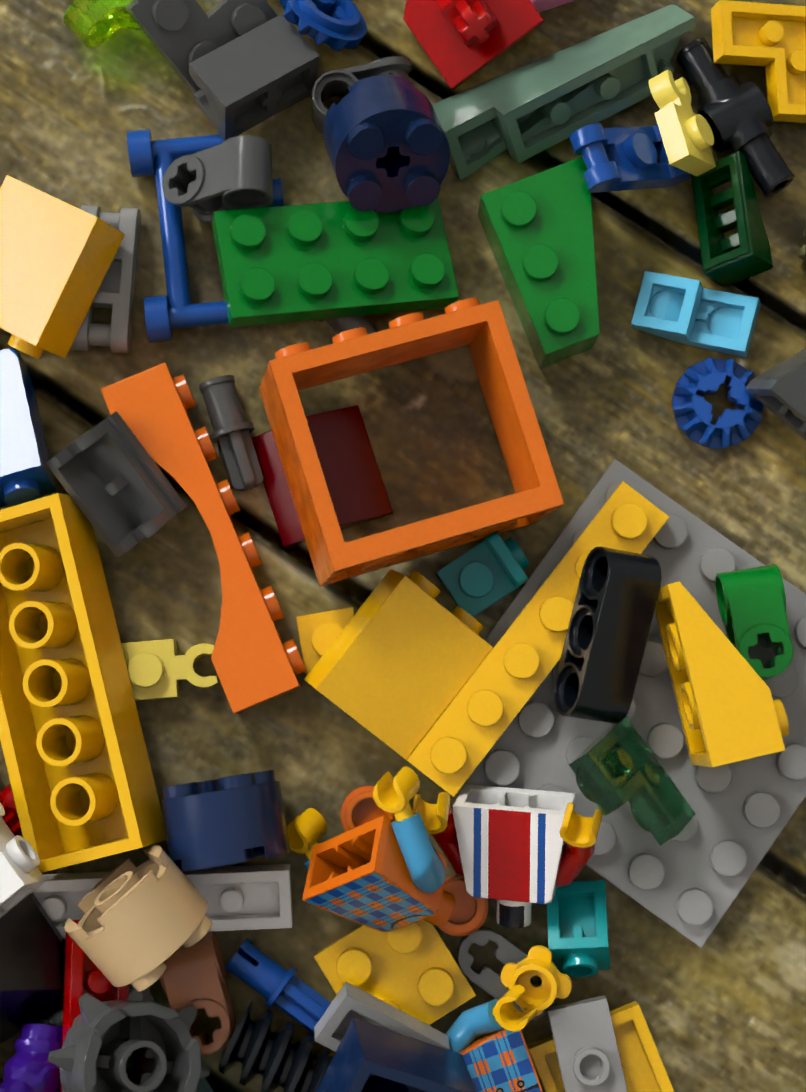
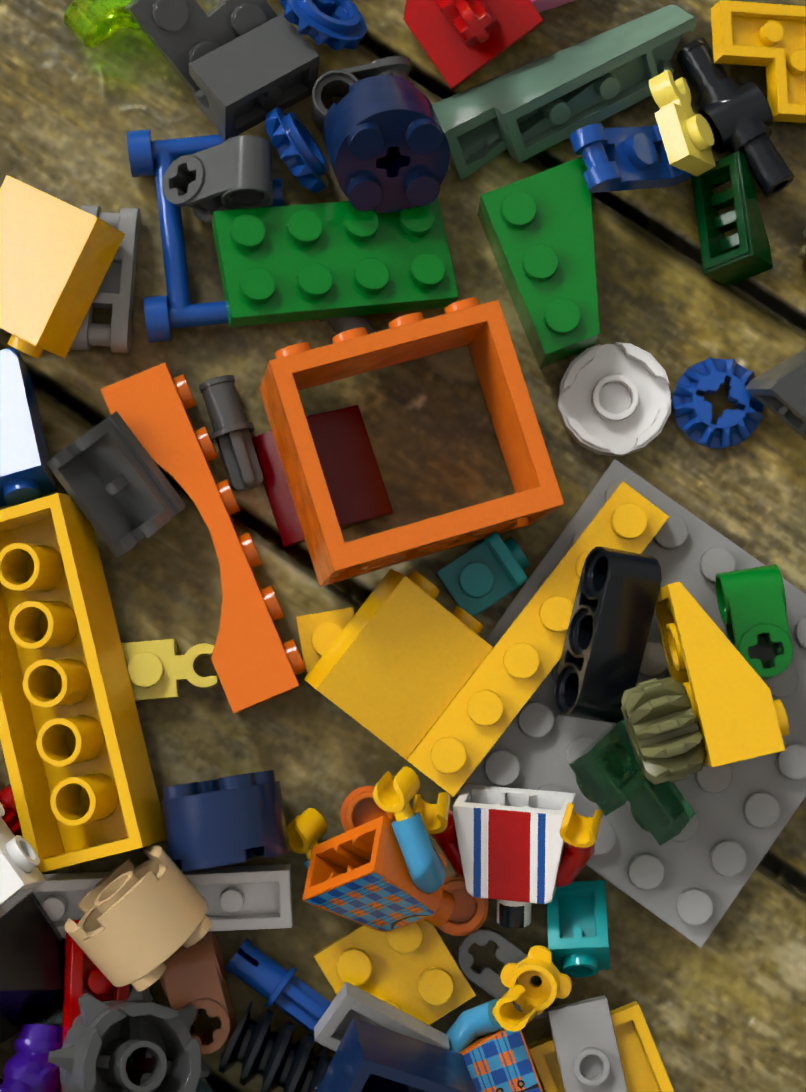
(297, 149): none -> blue gear
(614, 399): none -> white tile
(663, 730): none -> olive gear
(695, 315): medium azure slope -> none

